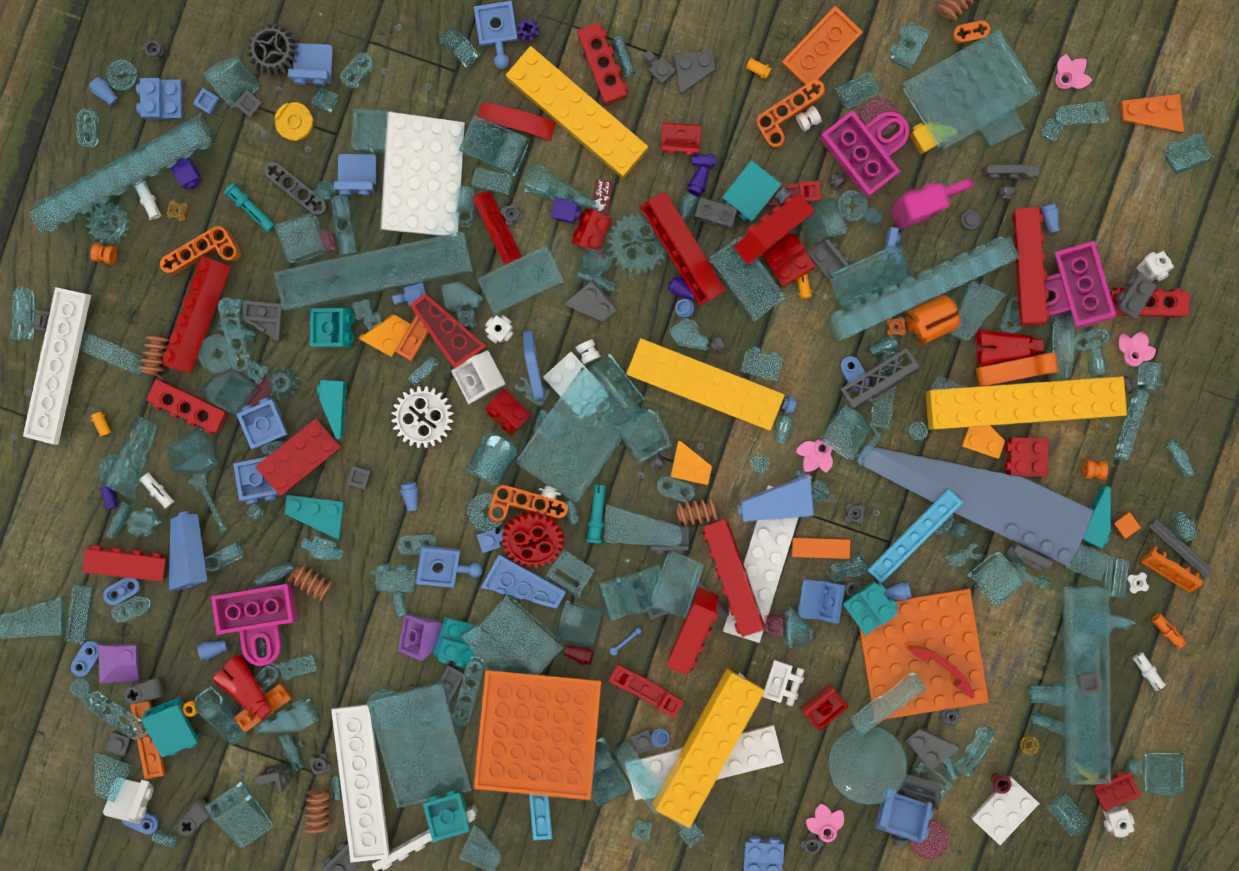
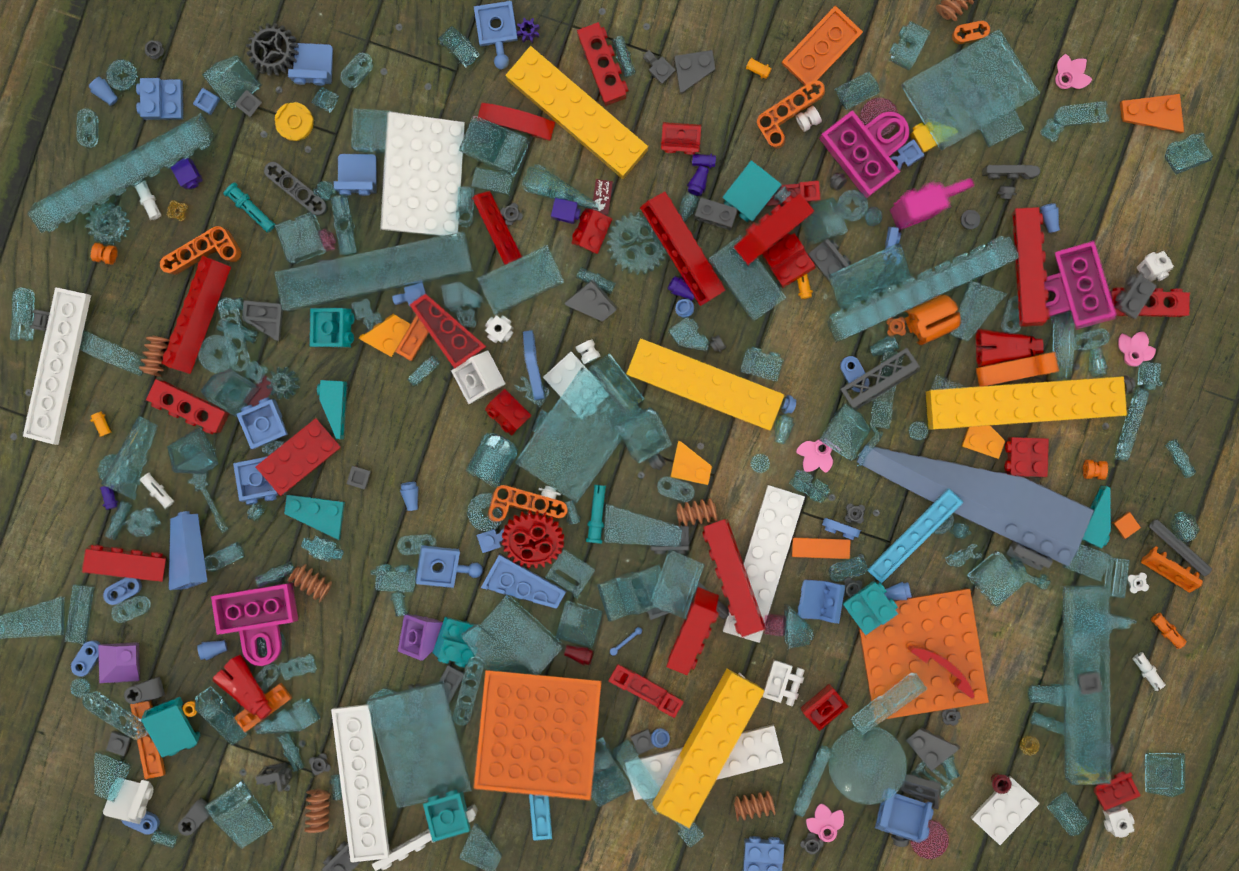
(433, 403): white gear -> none
(596, 261): clear light blue head -> none
(642, 835): clear light blue plate -> none
(754, 805): none -> nougat piece
(779, 502): medium blue slope -> none
(812, 781): none -> clear light blue beam
(848, 532): none -> medium blue plate
(909, 154): none -> medium blue plate
(975, 750): clear light blue plate -> none
(1136, 767): clear light blue plate -> none

